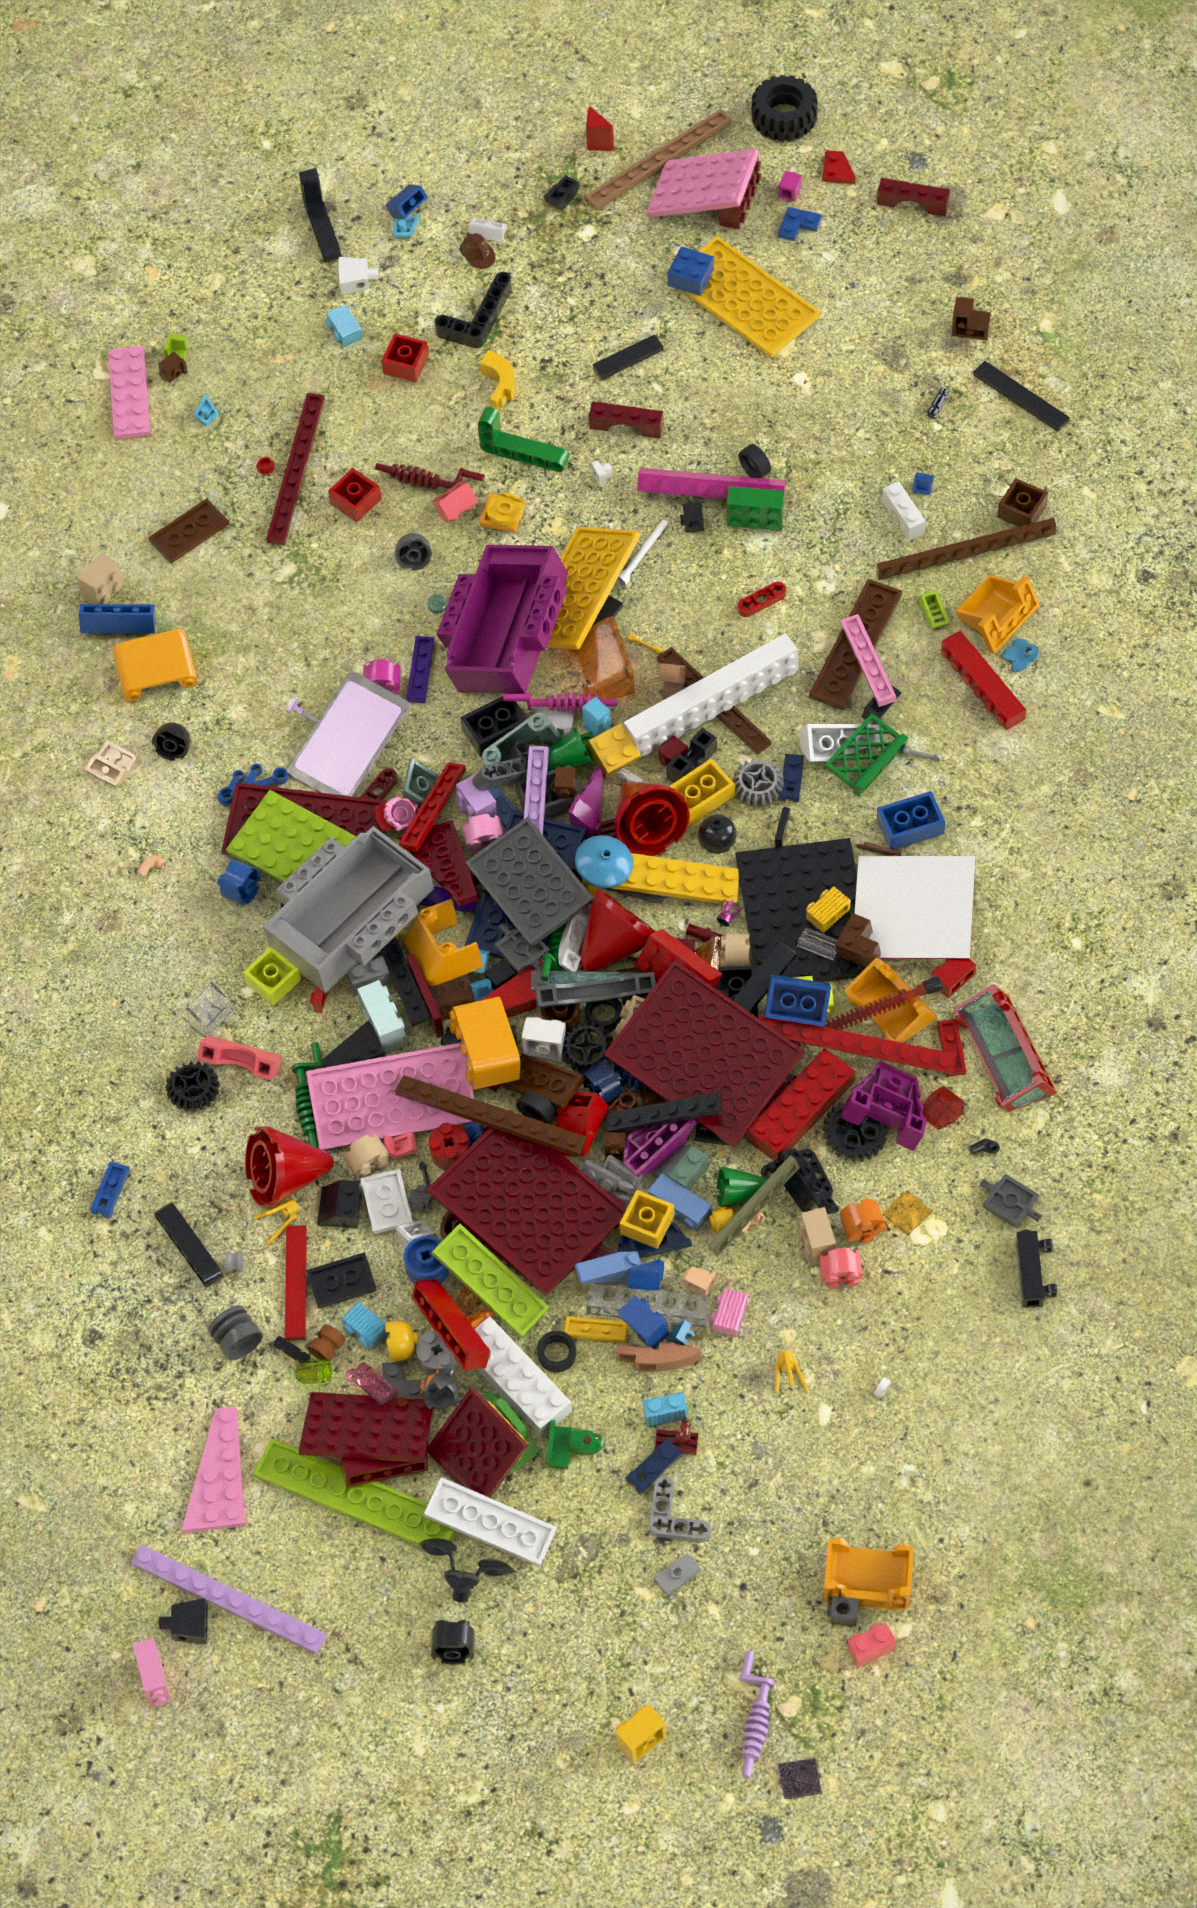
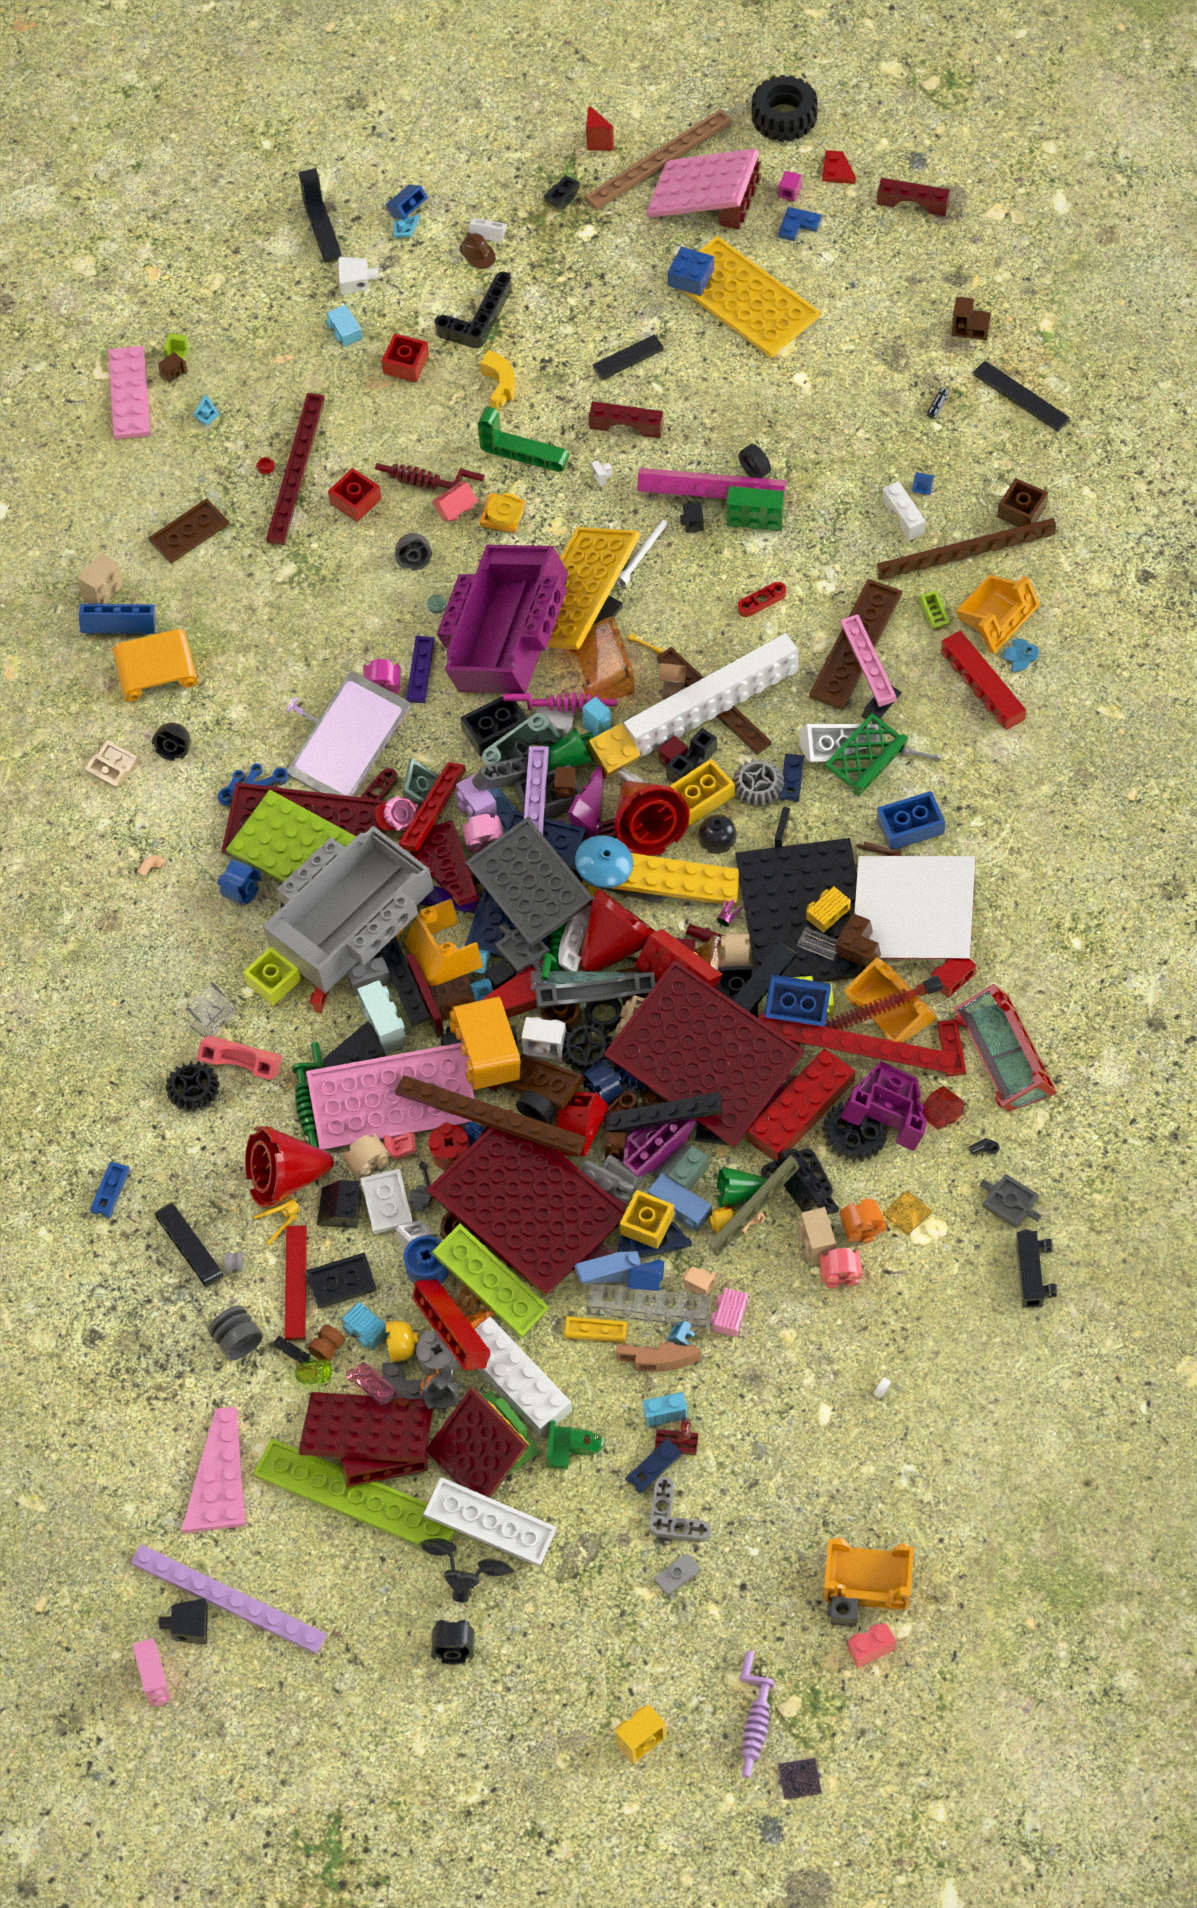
(558, 1366): black tyre -> none
(647, 1325): blue brick -> none
(787, 1363): yellow plant -> none

